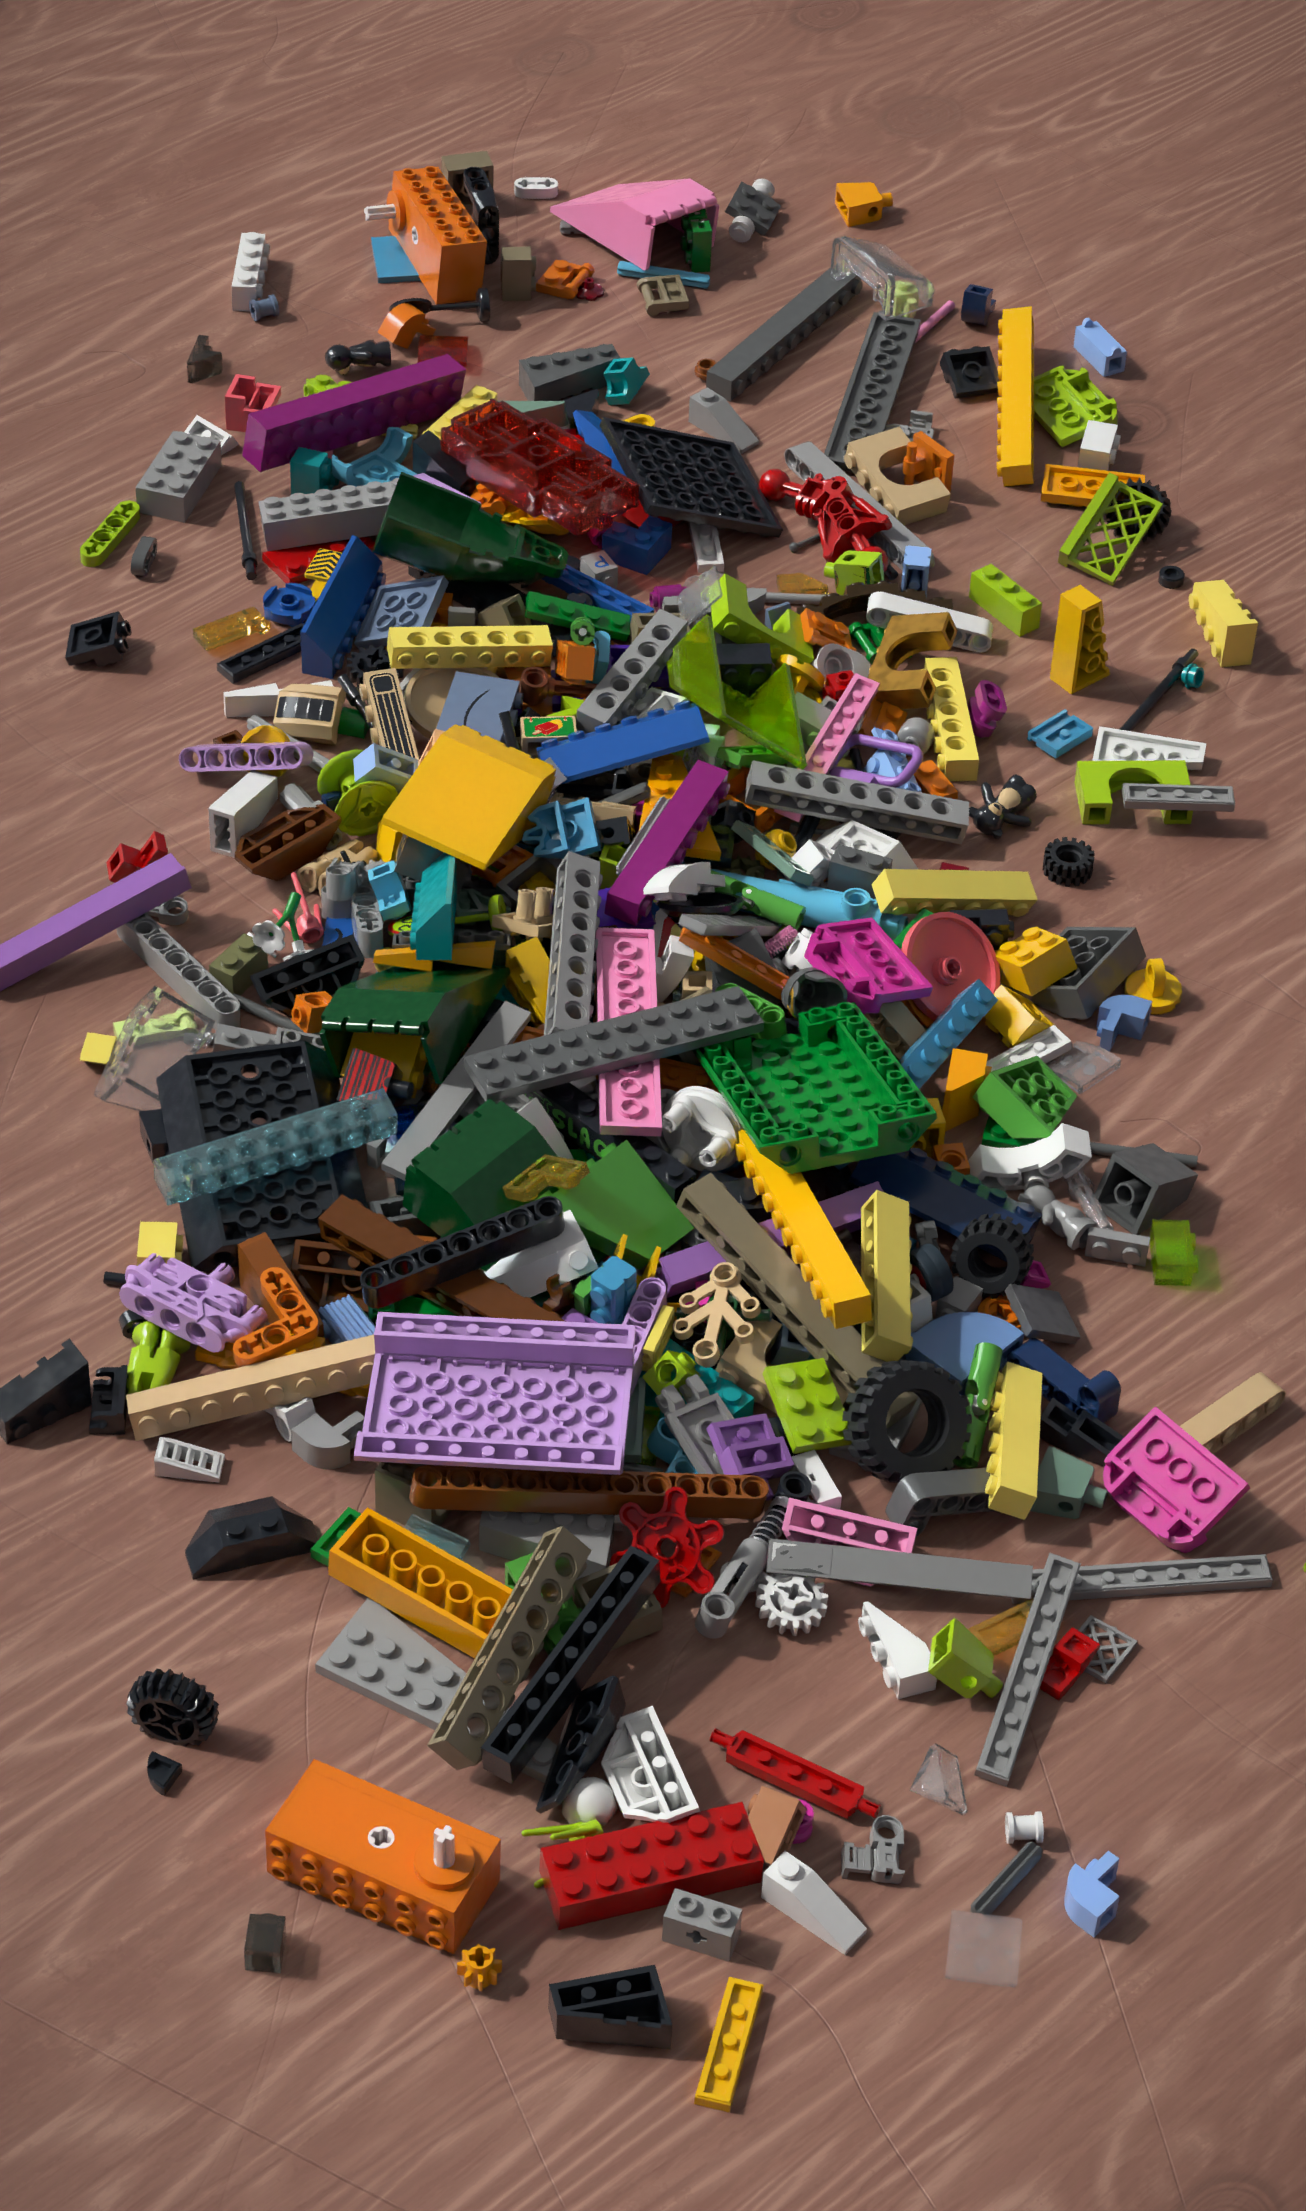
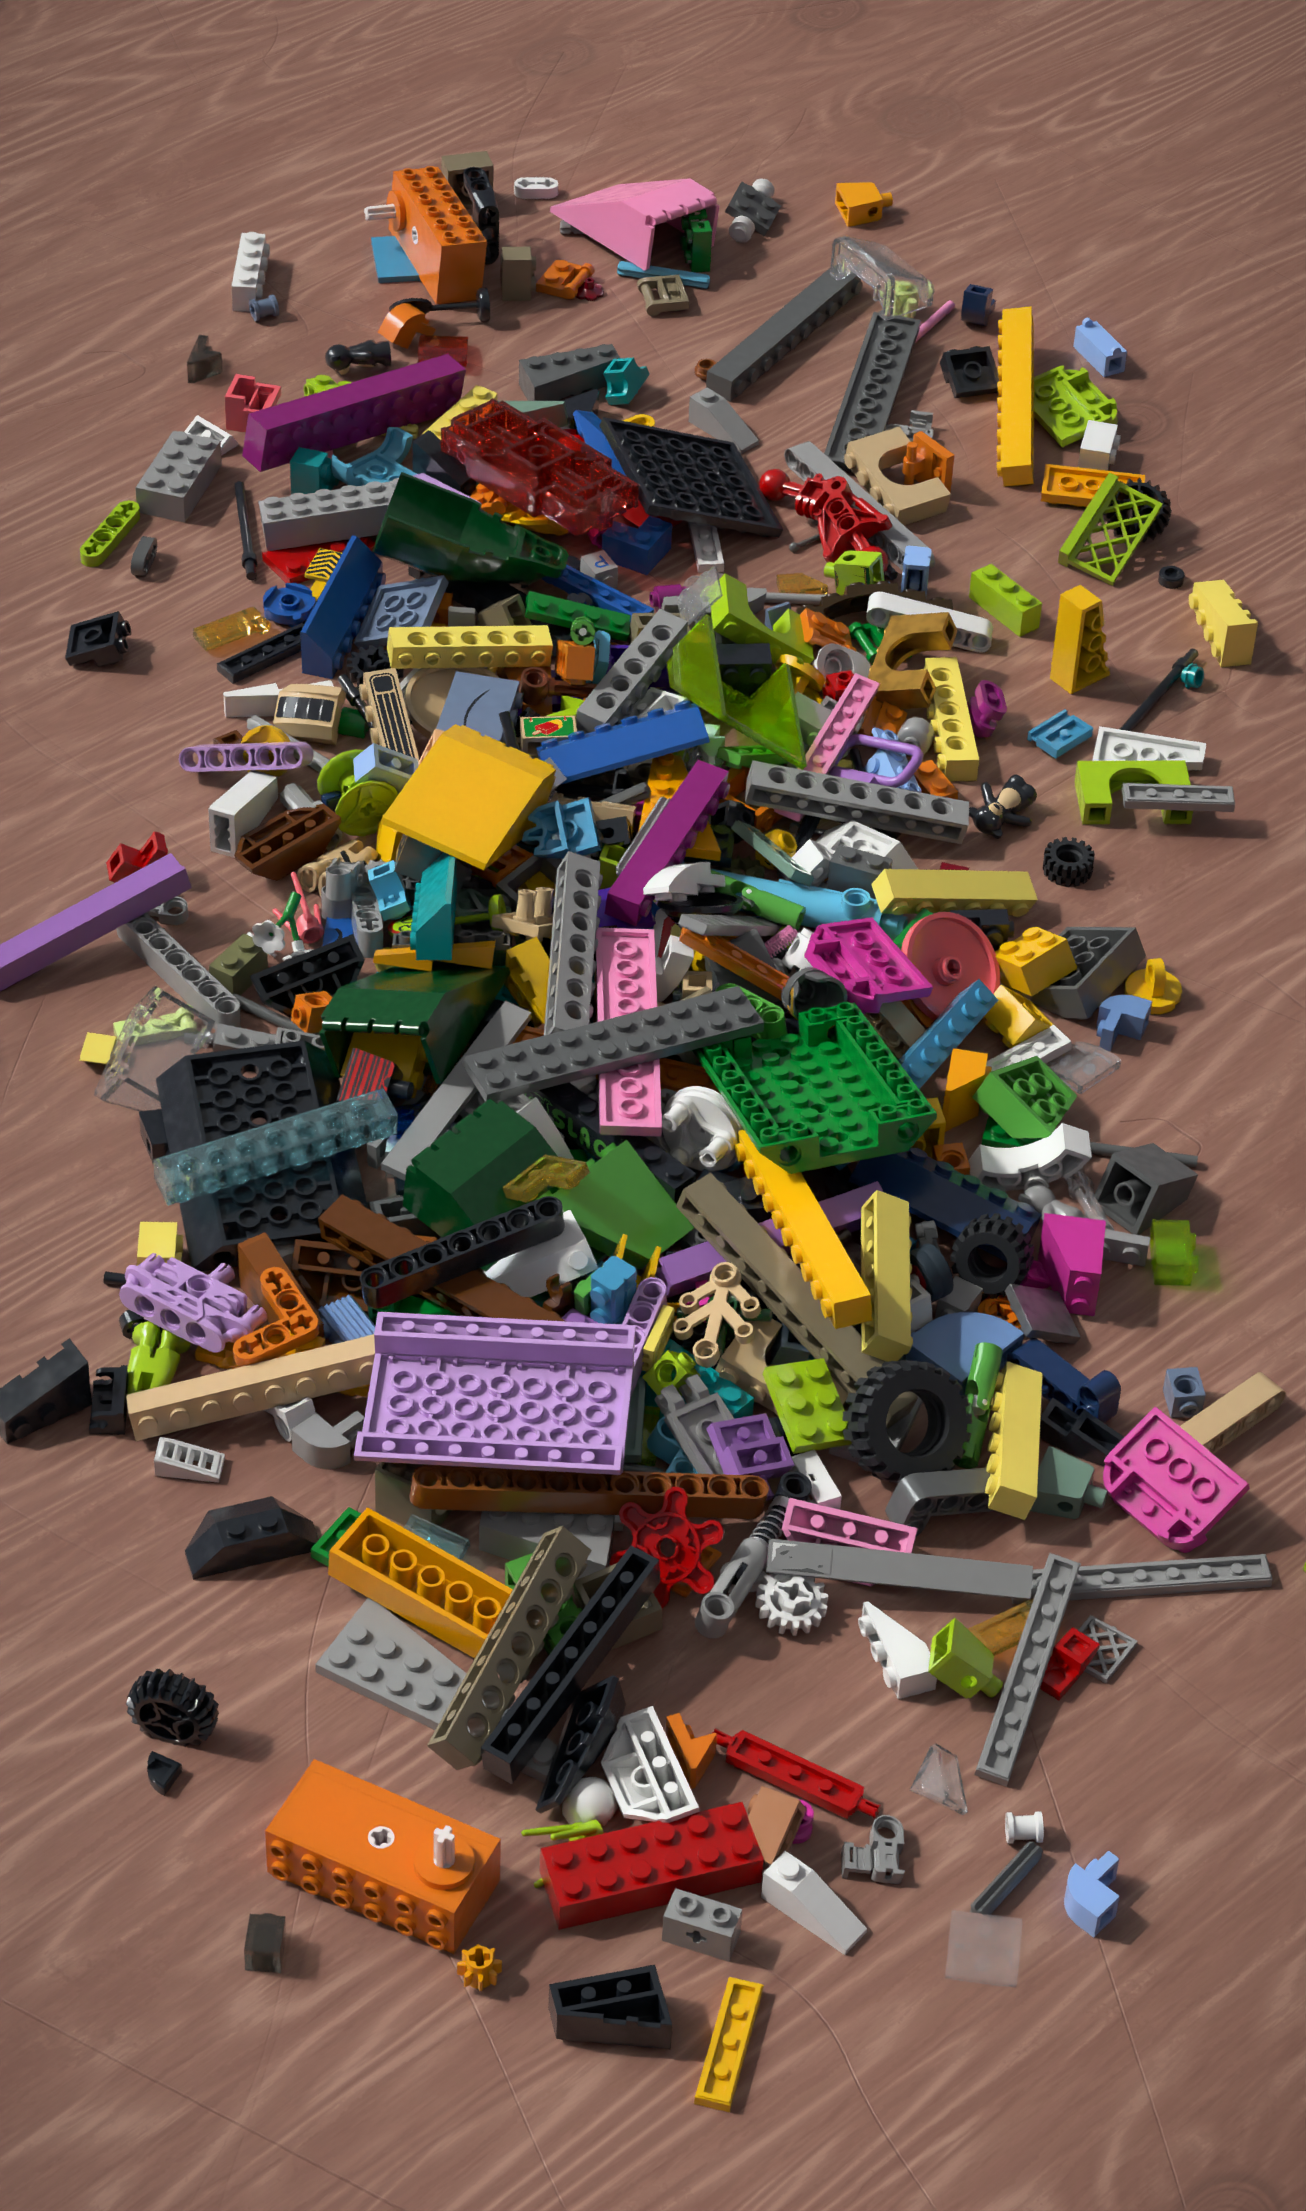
(692, 1753): none -> orange slope
(1073, 1259): none -> dark pink slope
(1183, 1392): none -> sand blue brick

